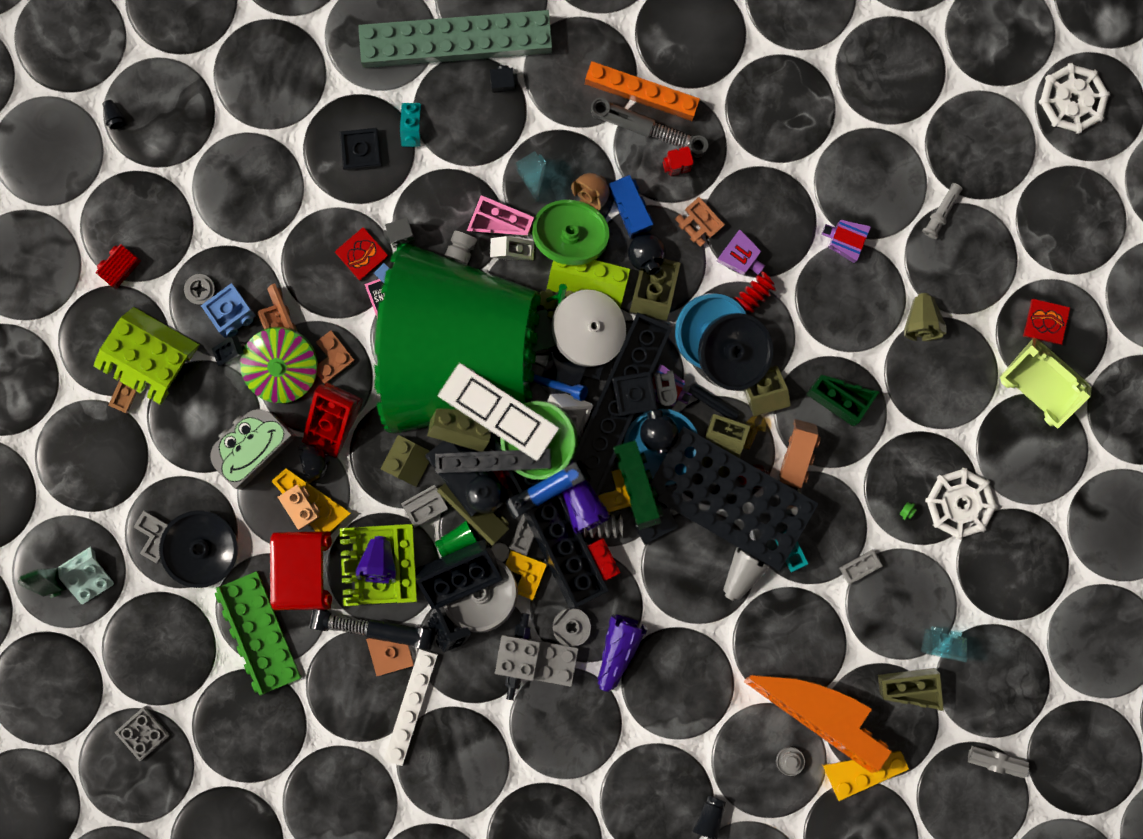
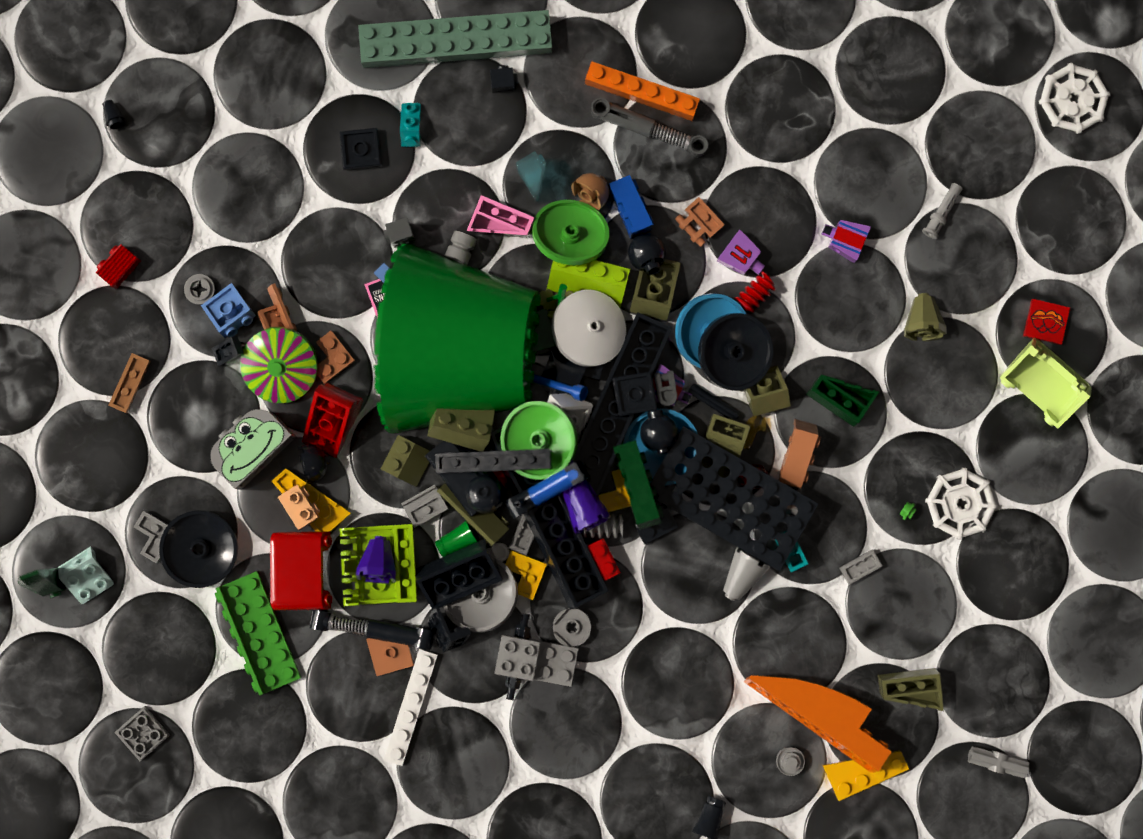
(145, 353): lime slope -> none
(361, 254): red tile -> none
(498, 411): white sticker -> none
(511, 248): white slope -> none
(620, 646): dark purple cone -> none
(678, 161): red brick -> none
(945, 645): clear light blue slope -> none

